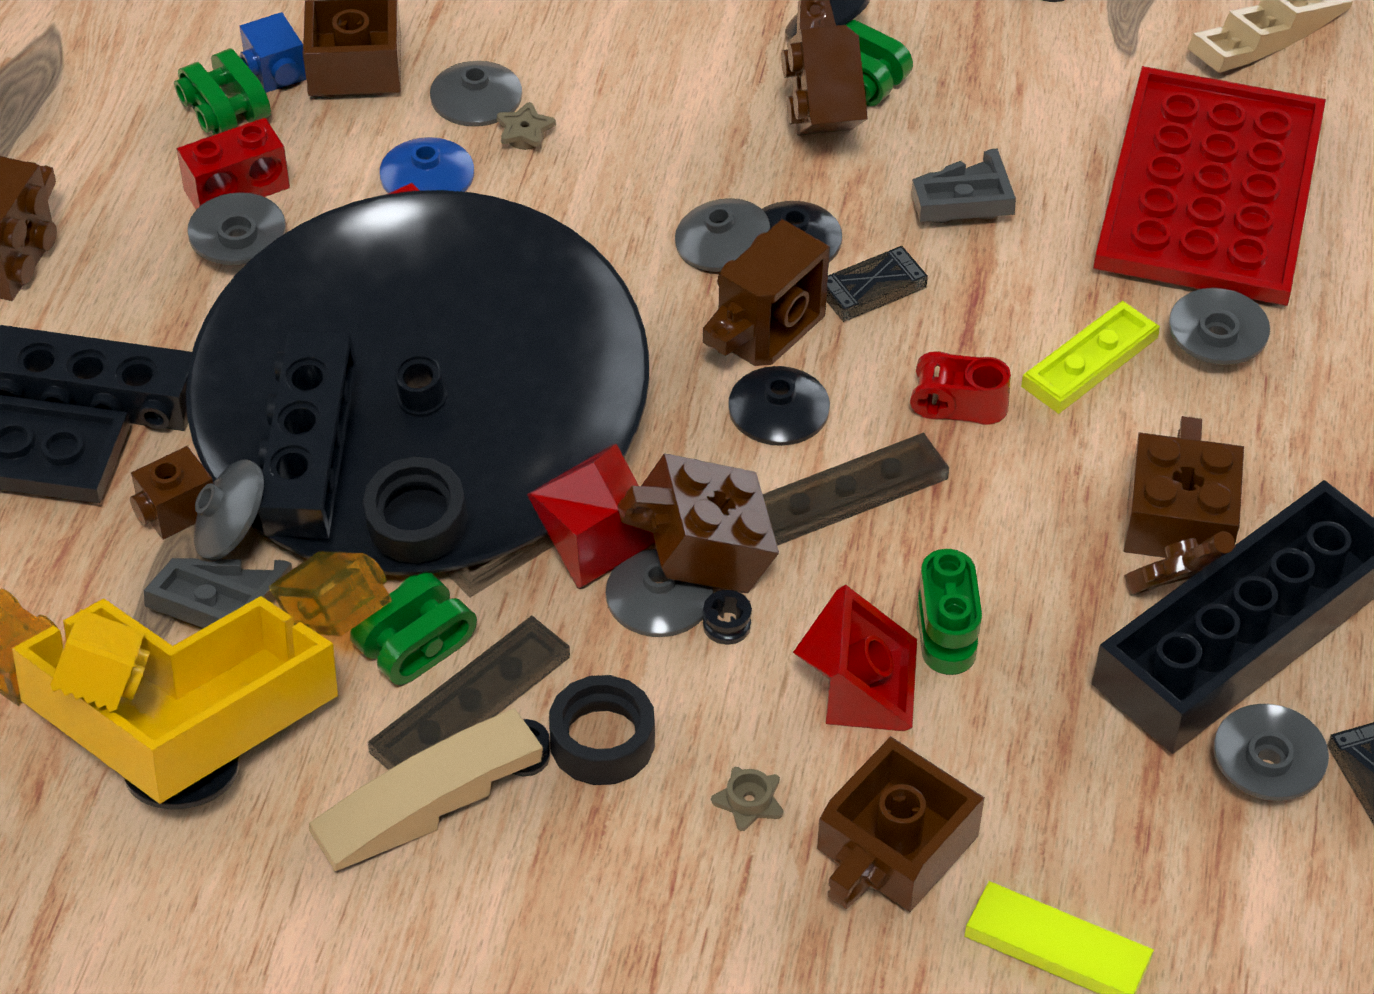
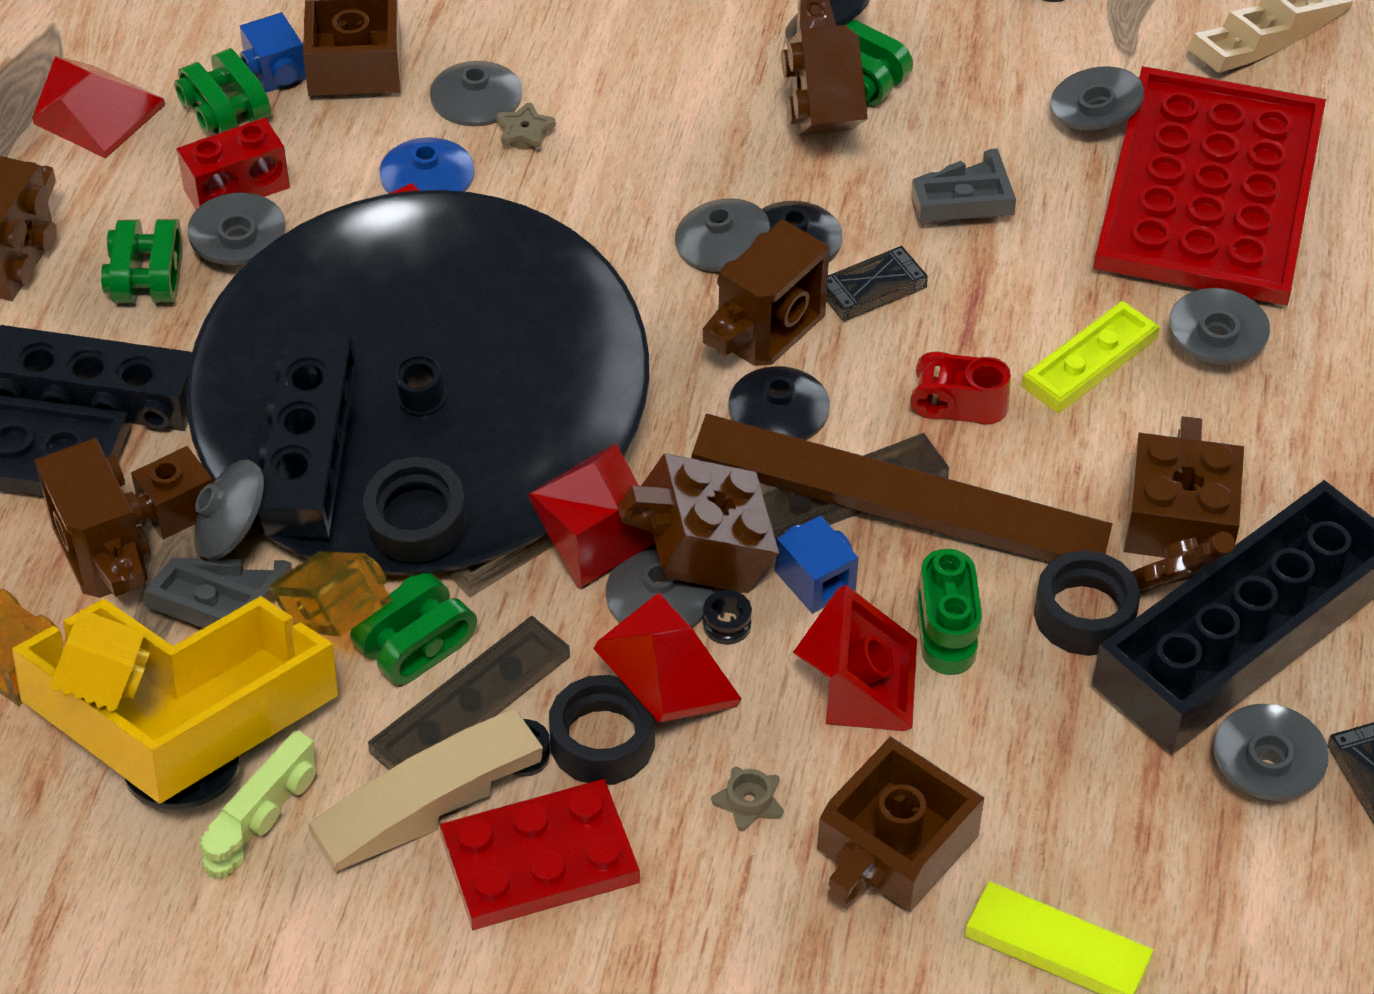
(92, 106): none -> red slope
(94, 519): none -> reddish brown hinge
(126, 250): none -> green brick
(257, 805): none -> yellowish green hinge
(539, 854): none -> red plate
(666, 663): none -> red slope
(816, 562): none -> blue brick
(899, 492): none -> reddish brown tile
(1092, 571): none -> black tyre
(1097, 98): none -> dark grey dish

